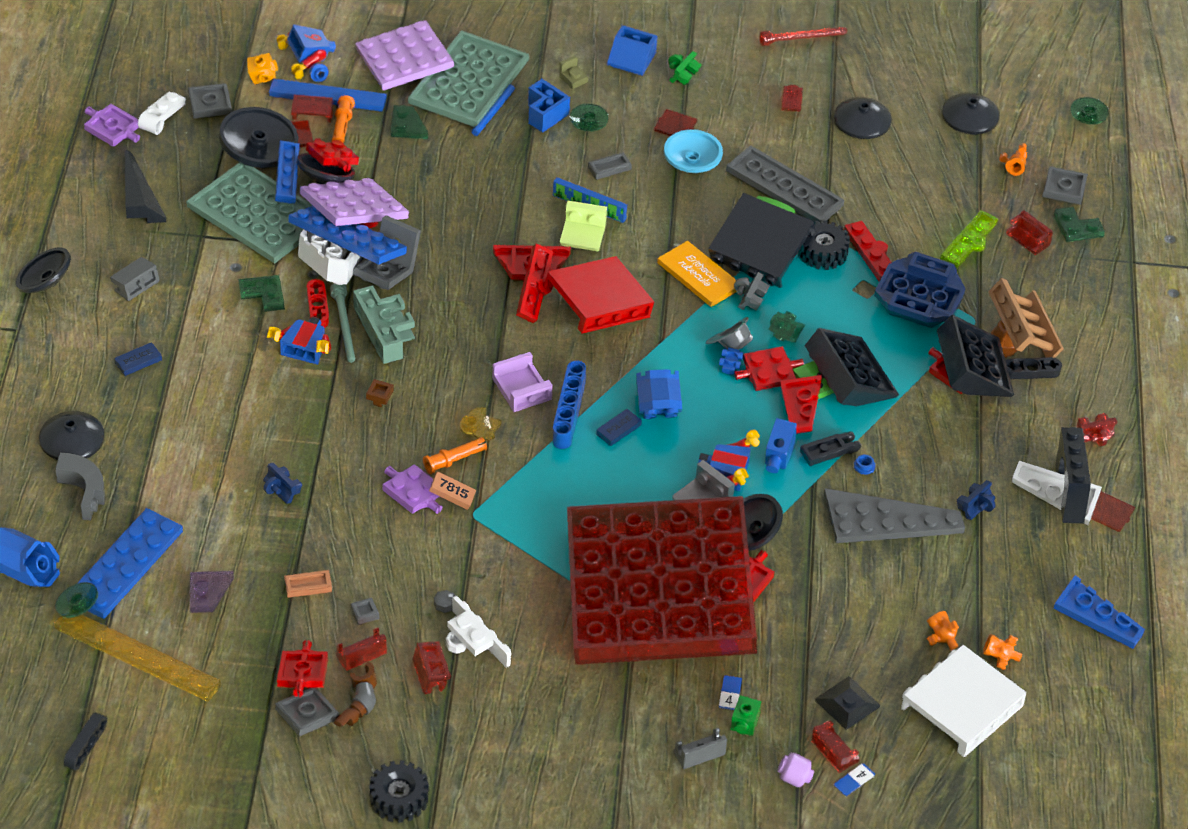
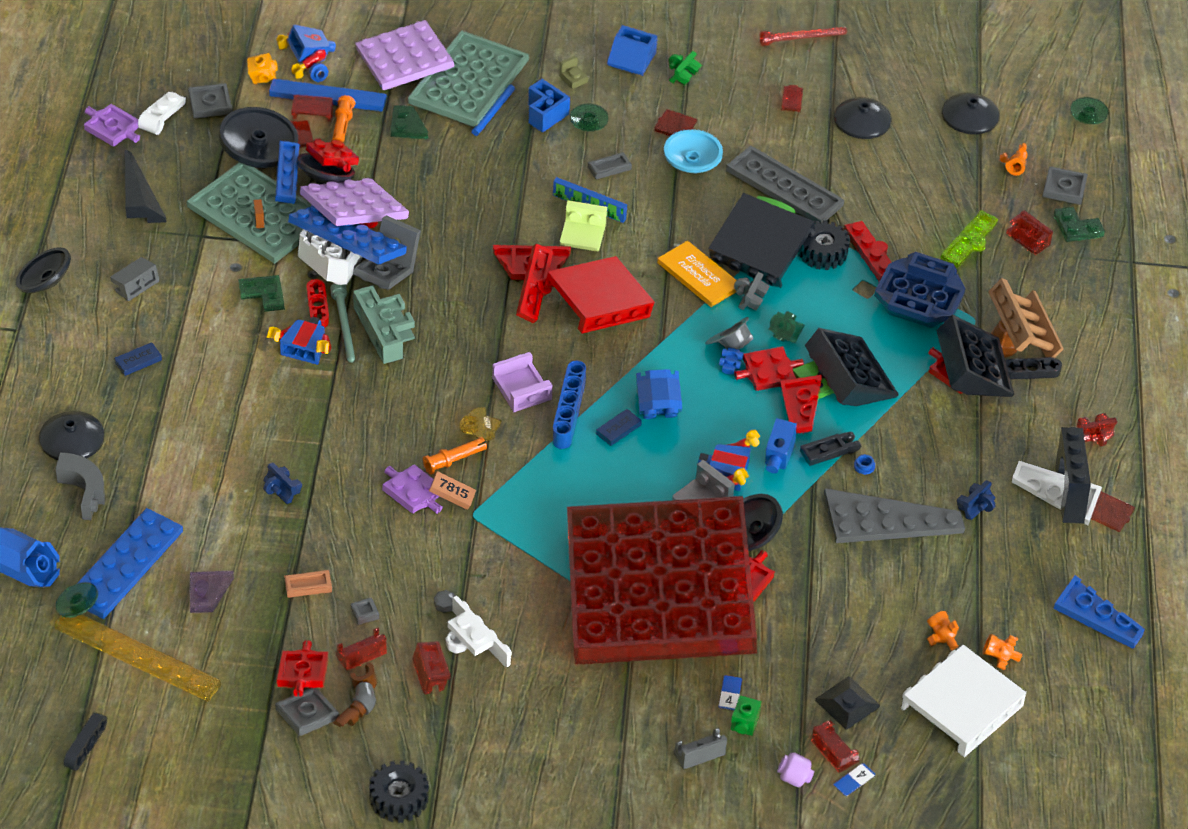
(258, 213): none -> dark orange tile
(379, 392): reddish brown tile -> none

